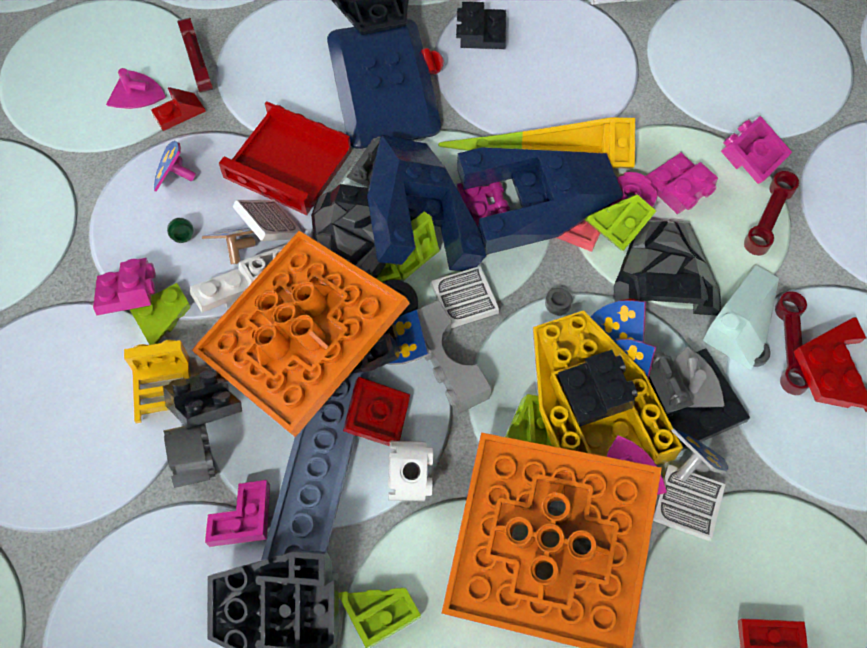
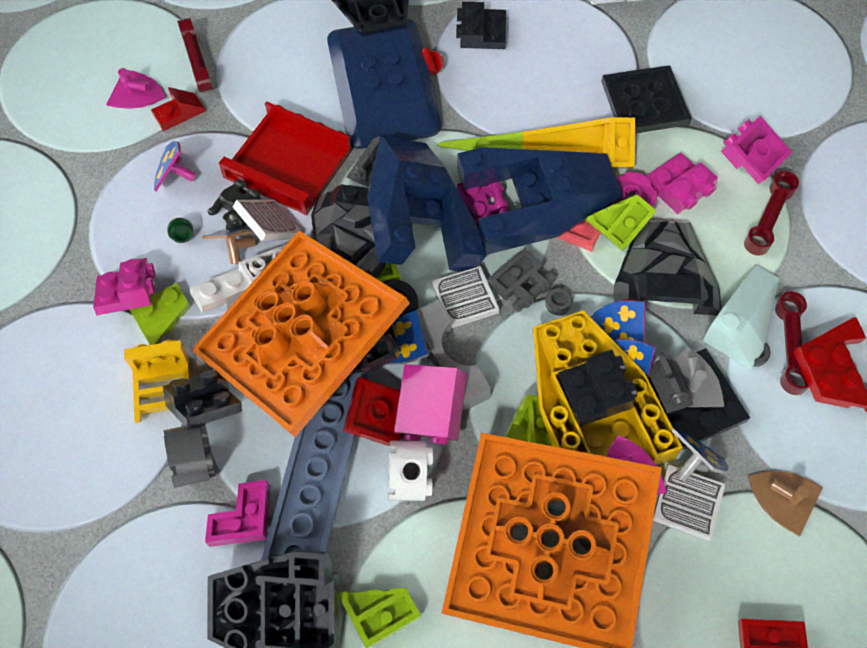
(227, 200): none -> pearl dark grey animal
(425, 244): lime wing -> none
(430, 403): none -> brick
(515, 274): none -> dark grey plate
(647, 96): none -> black plate
(785, 497): none -> medium nougat shield

